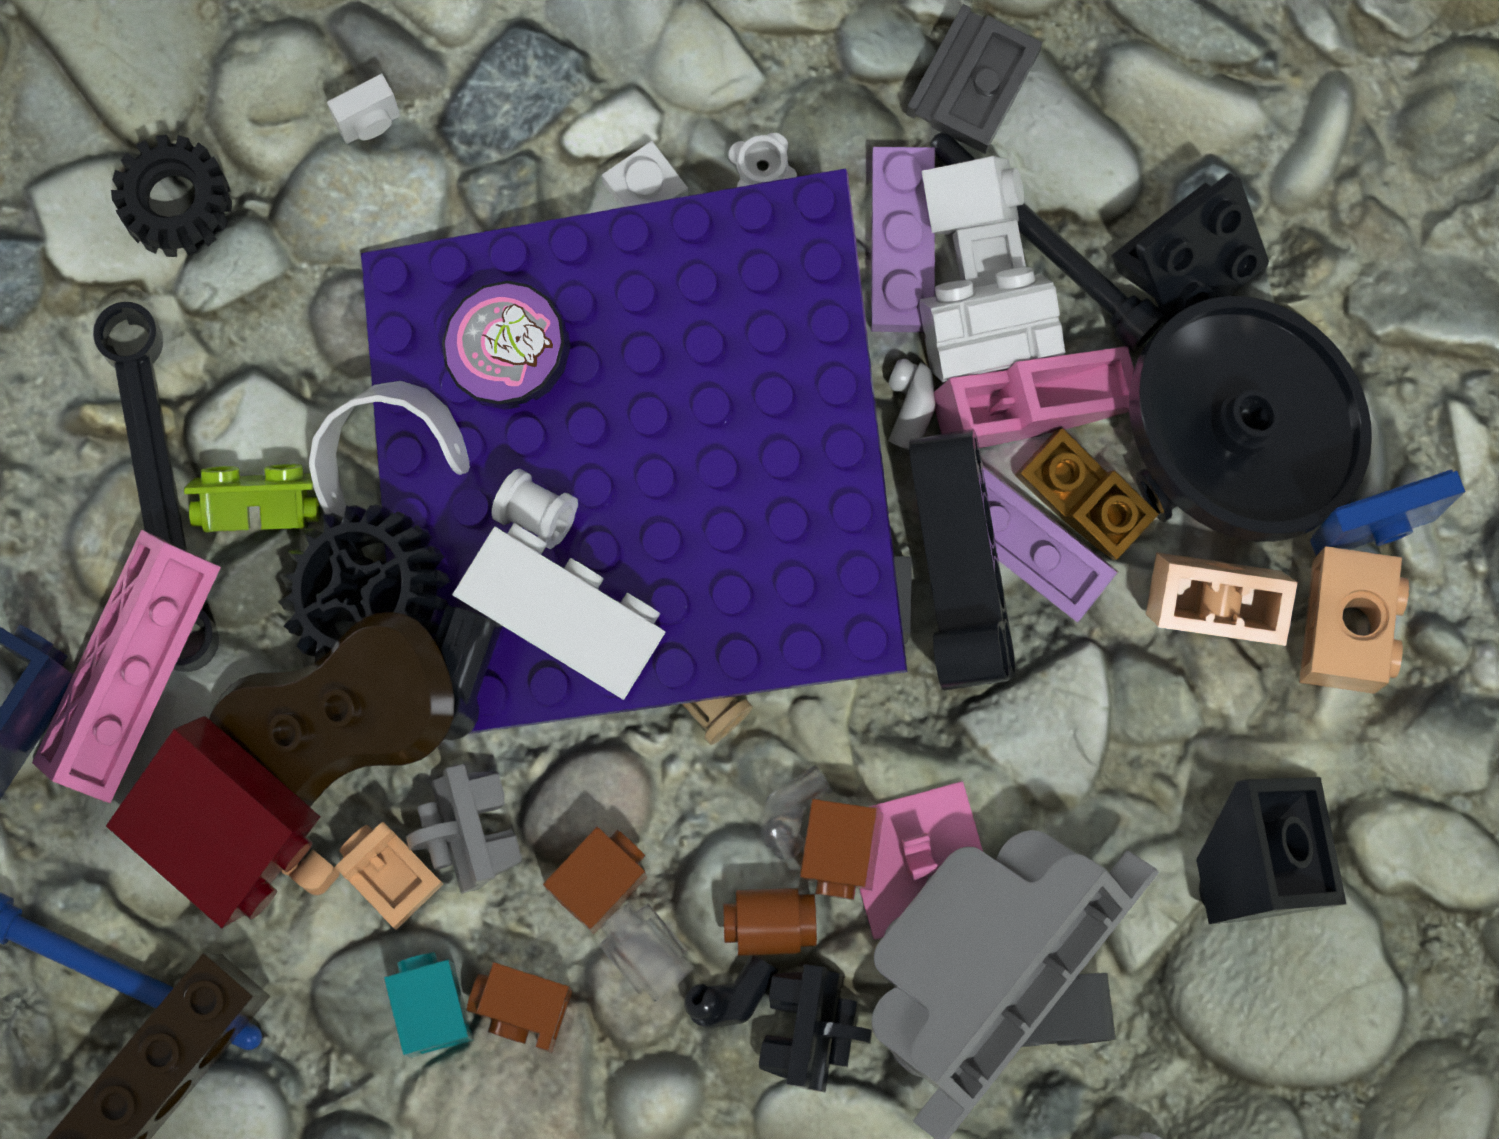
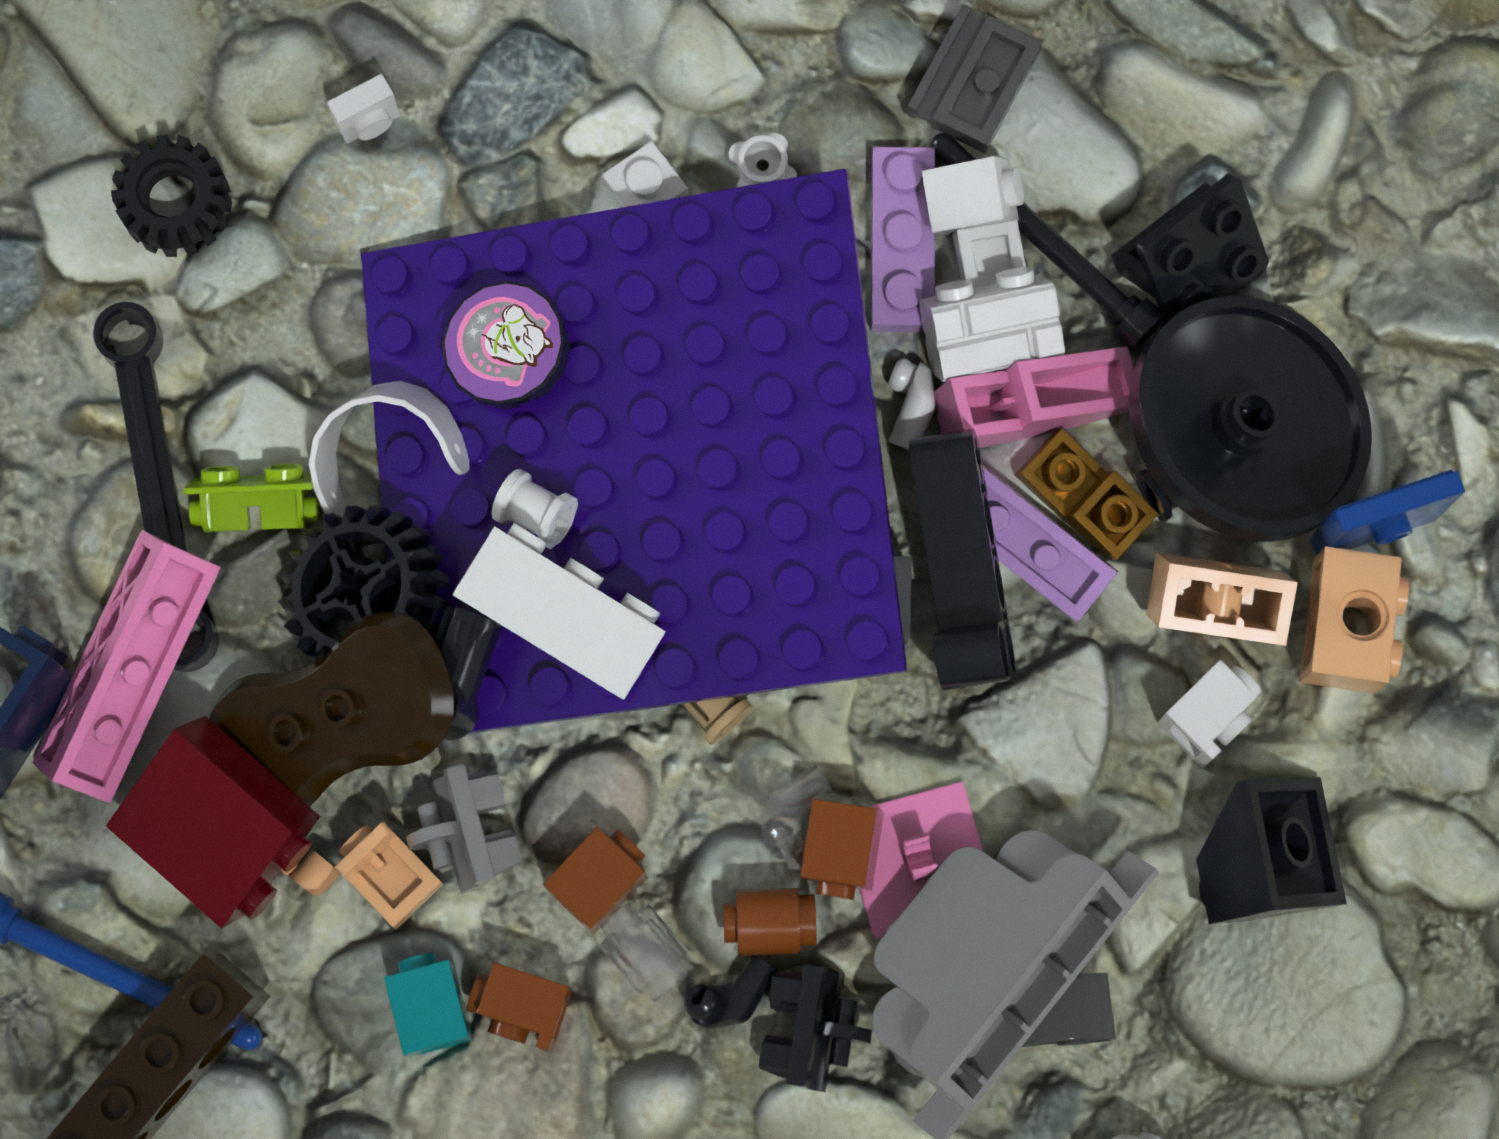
(1211, 711): none -> white brick

